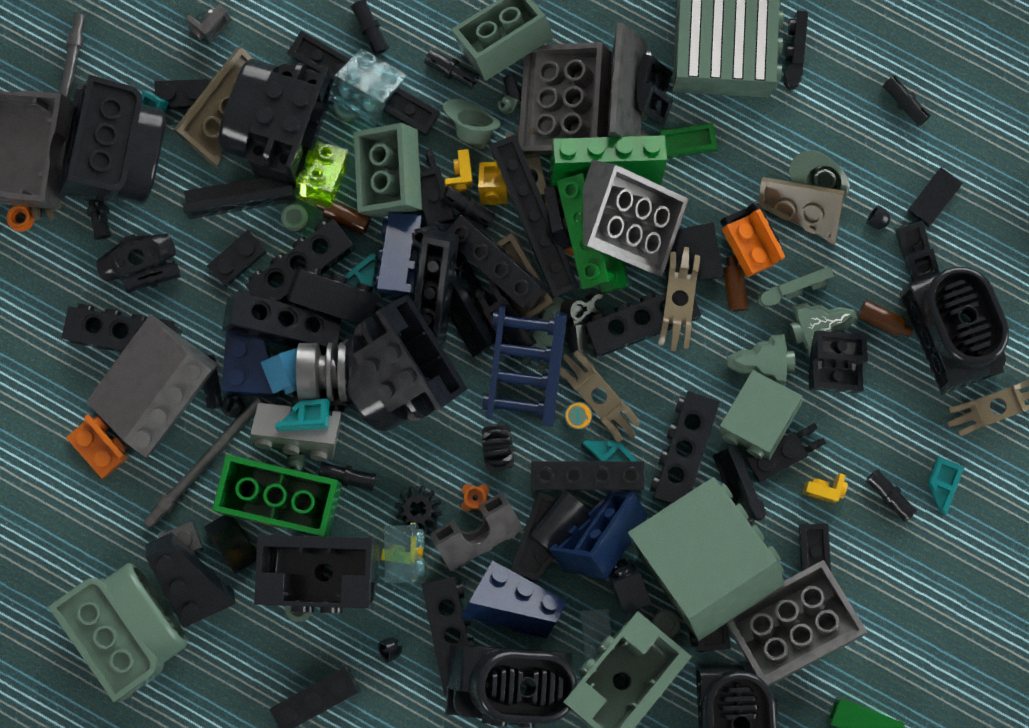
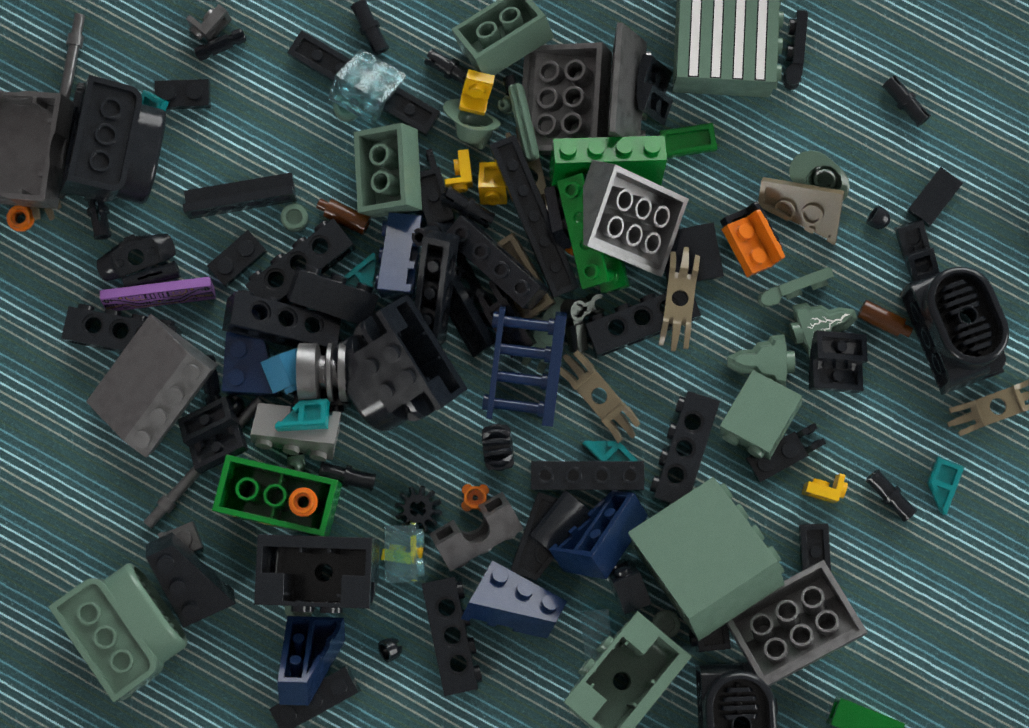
(97, 446): orange bracket -> none
(158, 294): none -> medium lavender tile
(203, 119): dark tan wing -> none
(212, 434): none -> black slope
(220, 44): none -> black axle
(232, 543): black slope -> none
(275, 117): black brick -> none
(294, 499): none -> orange plate
(307, 655): none -> dark blue wedge
(323, 174): clear neon green brick -> none
(476, 92): none -> yellow bracket
(488, 680): black brick -> none
(523, 122): none -> sand green axle
(578, 416): sand green tile -> none
(735, 285): reddish brown cylinder -> none
(736, 478): black hinge -> none

